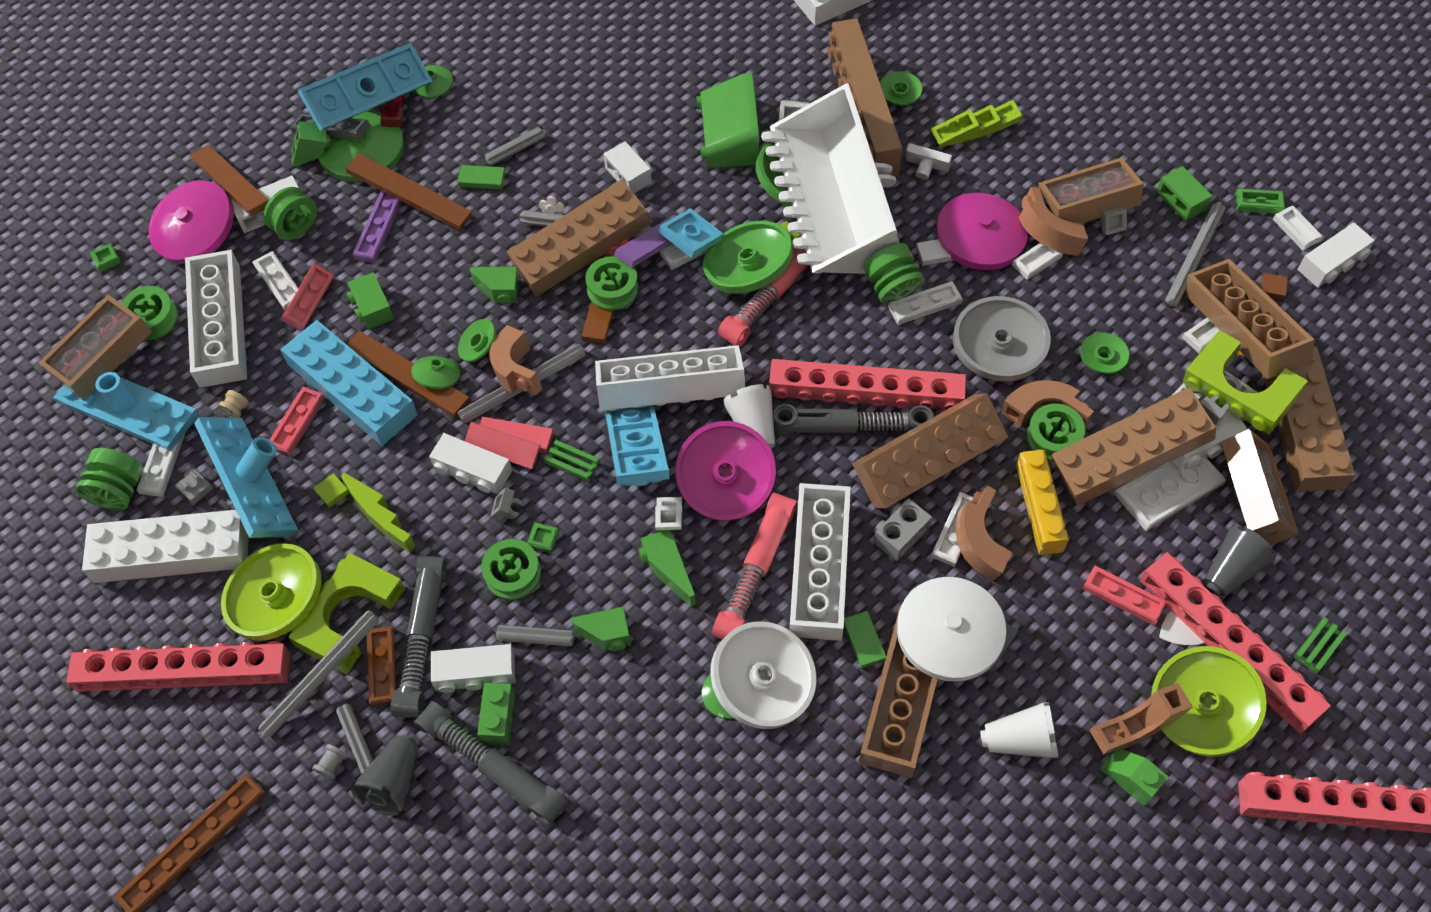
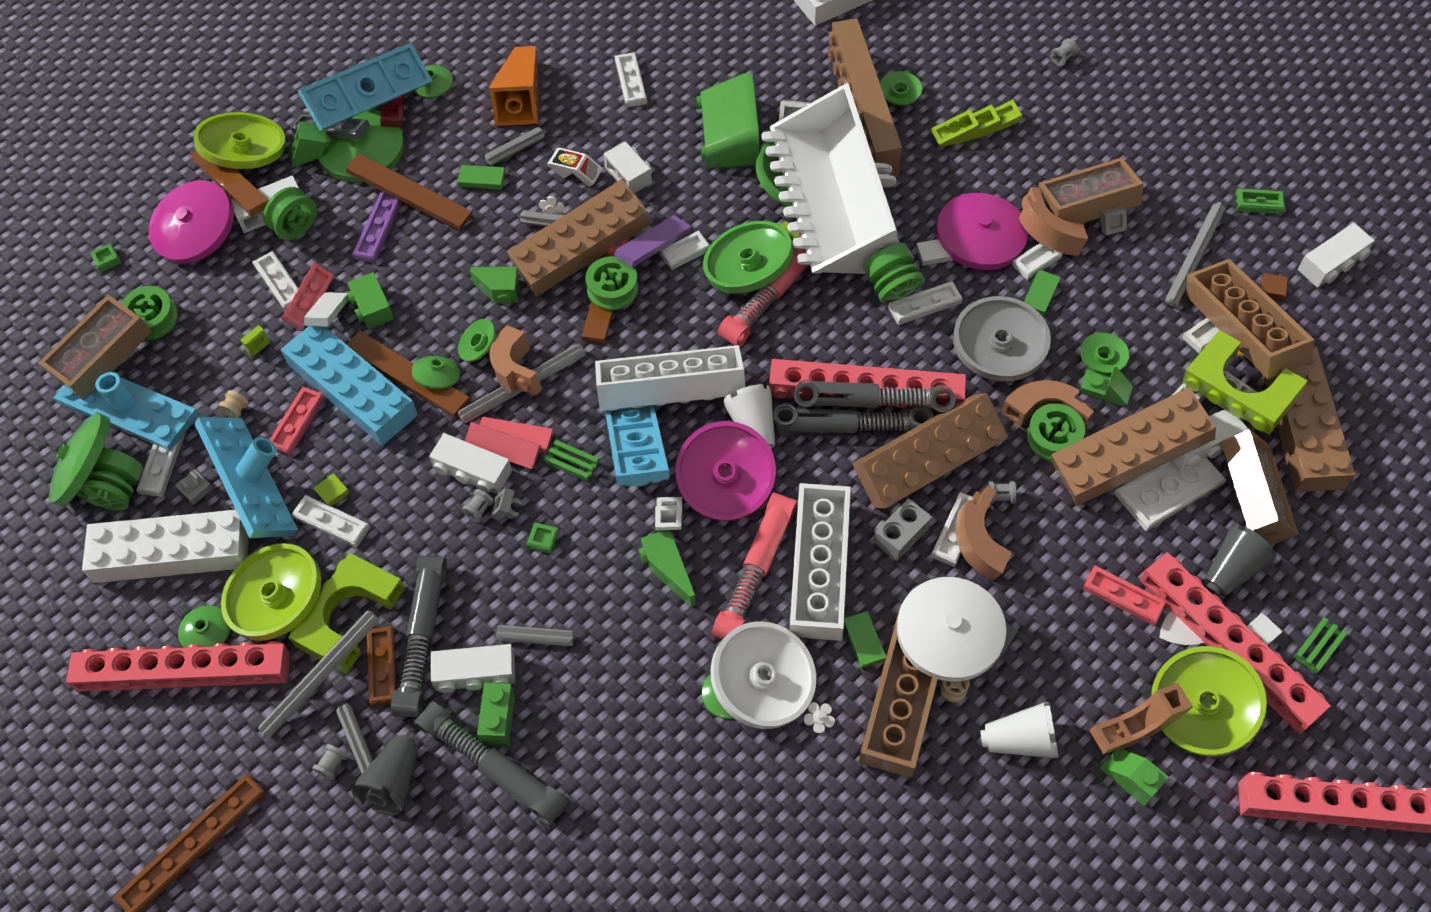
(78, 459): none -> bright green dish
(214, 632): none -> bright green dish
(215, 319): white brick -> none
(239, 140): none -> lime dish
(255, 341): none -> lime tile
(326, 309): none -> white tile
(330, 521): none -> white tile
(375, 508): lime slope -> none
(477, 505): none -> light grey bush
(516, 89): none -> orange slope
(520, 580): bright green wheel -> none
(581, 165): none -> slope
(604, 629): bright green slope -> none
(630, 80): none -> white tile
(690, 233): medium azure plate -> none
(819, 717): none -> white plant
(870, 395): none -> dark grey piece
(927, 160): white tile -> none
(954, 695): none -> tan wheel
(1010, 494): none -> light grey bush
(1042, 291): none -> bright green tile
(1042, 502): yellow brick -> none
(1064, 52): none -> light grey bush
(1109, 388): none -> bright green slope
(1184, 193): bright green brick -> none
(1213, 410): light grey tile -> none
(1265, 628): none -> white tile
(1297, 228): white tile -> none

